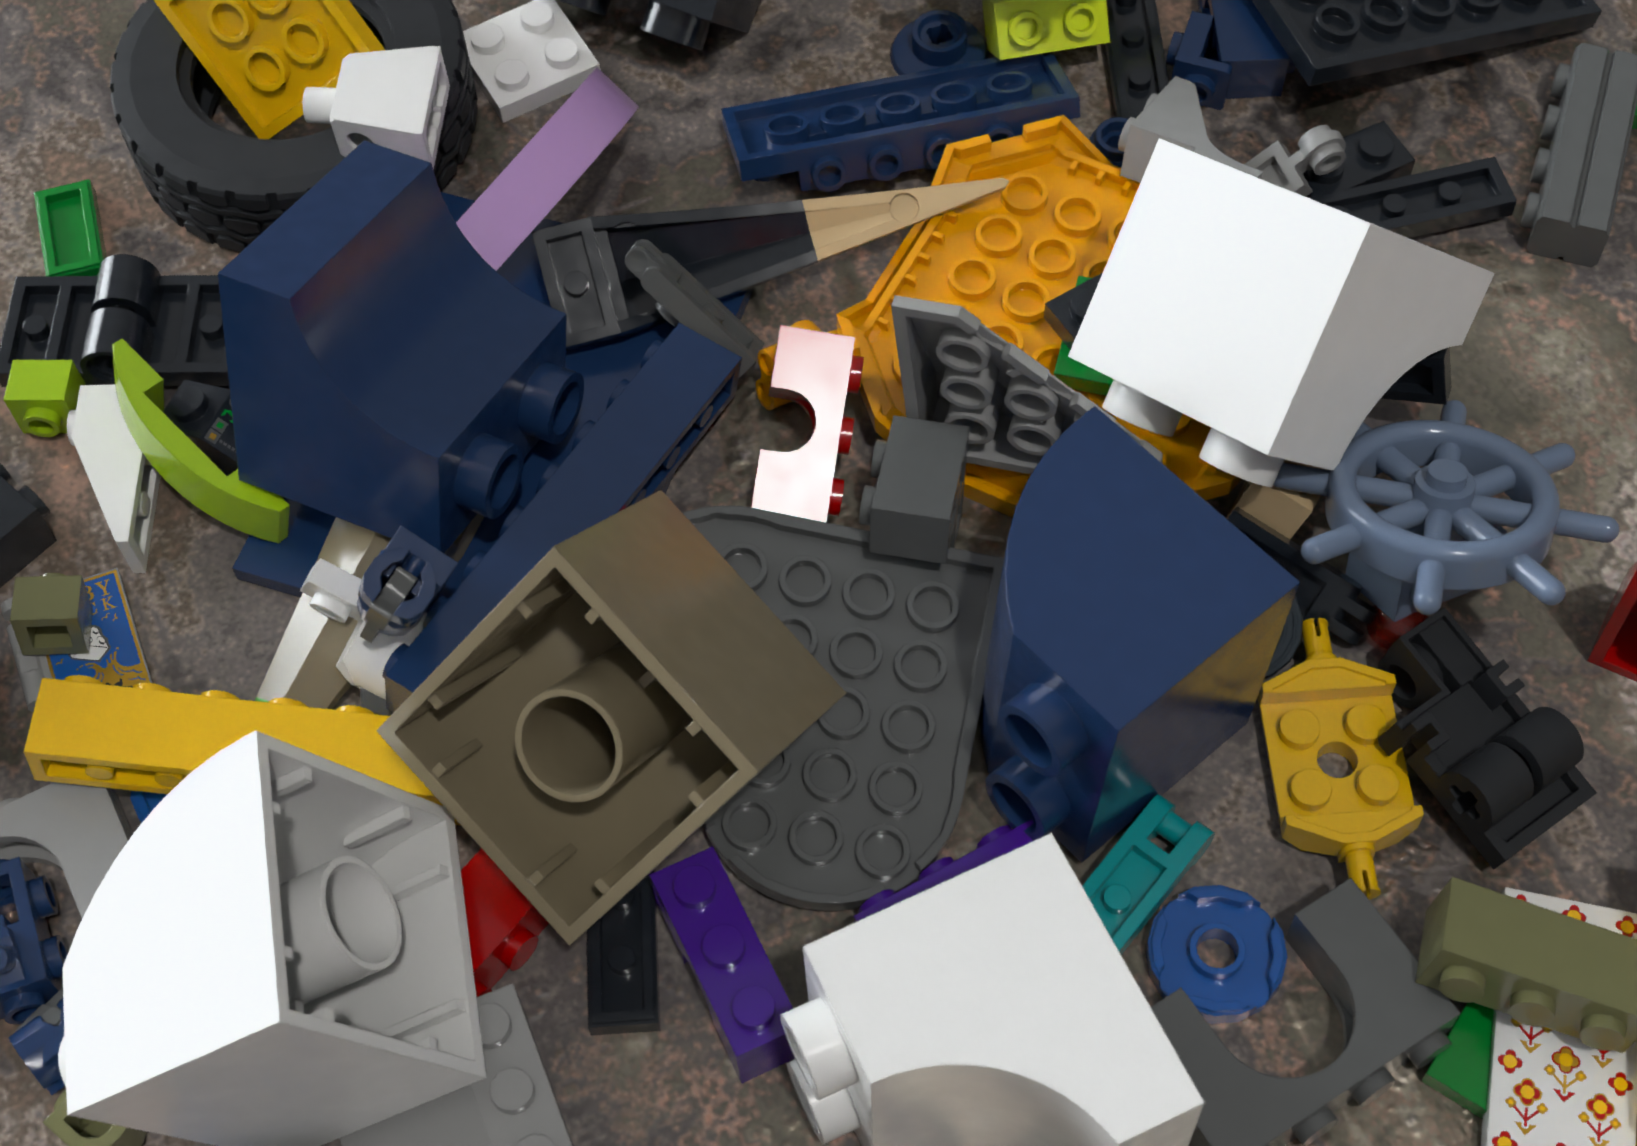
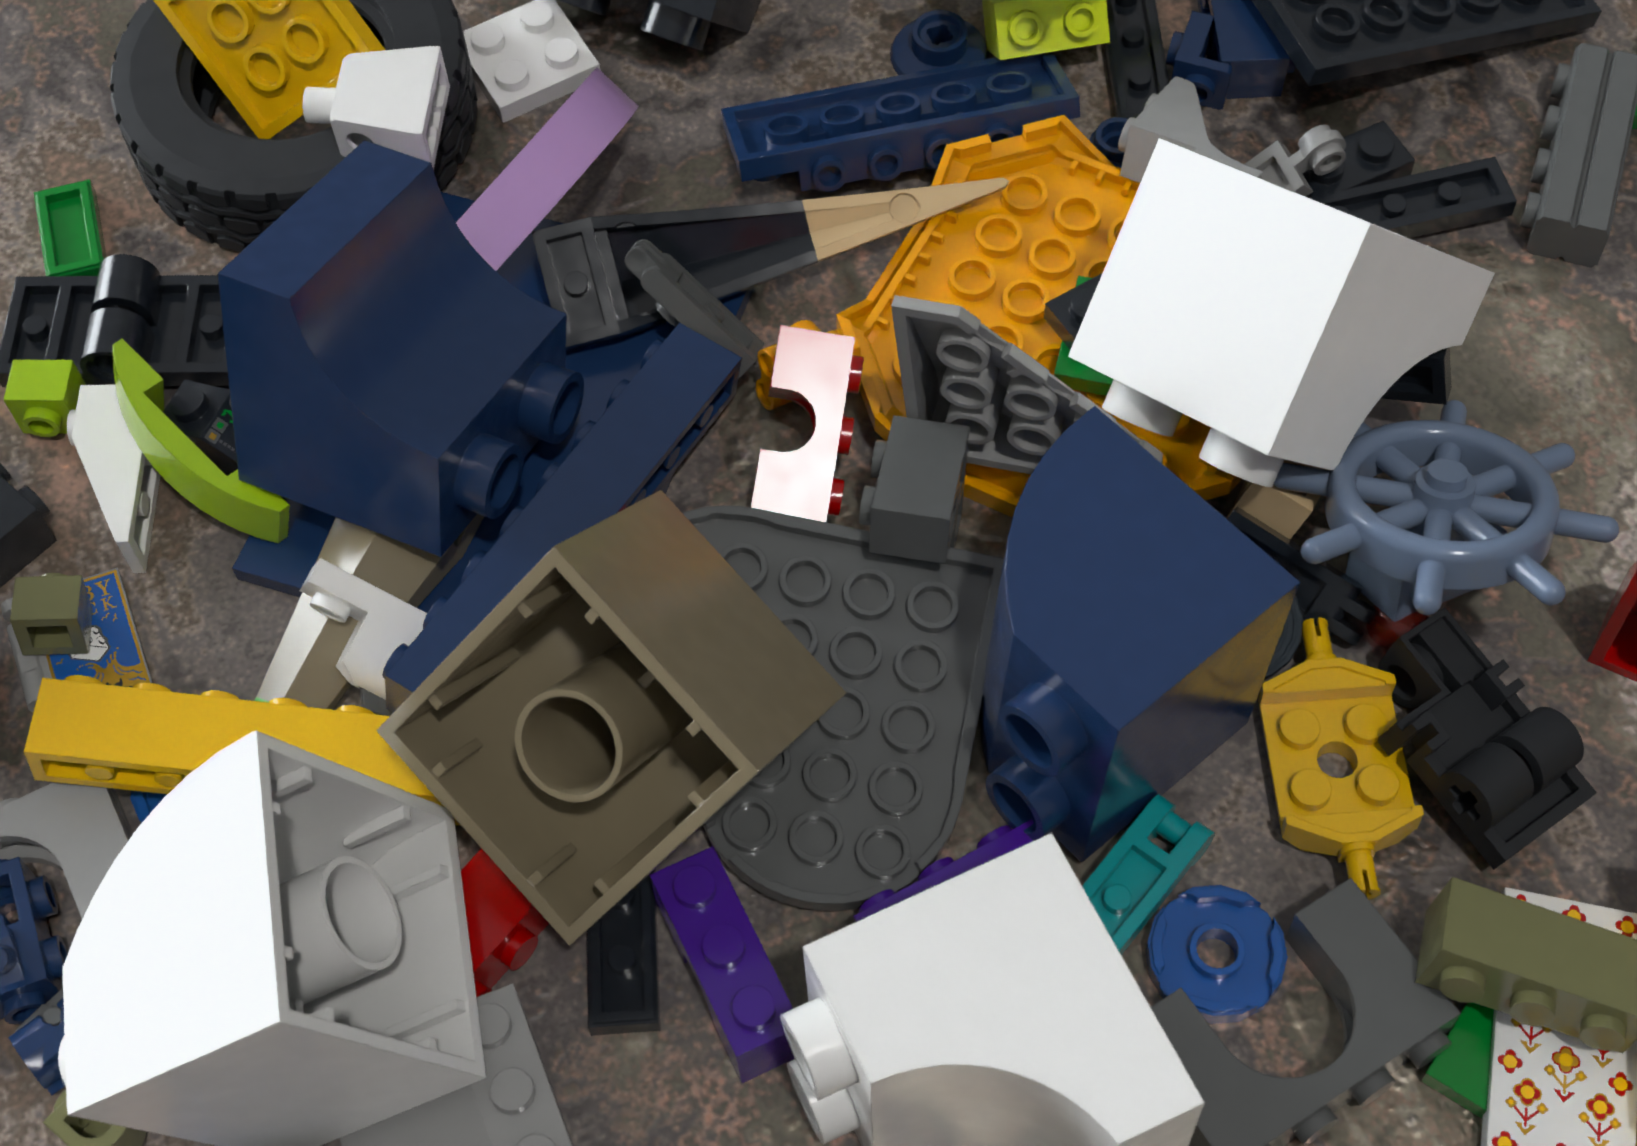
(401, 585): dark blue plate -> none

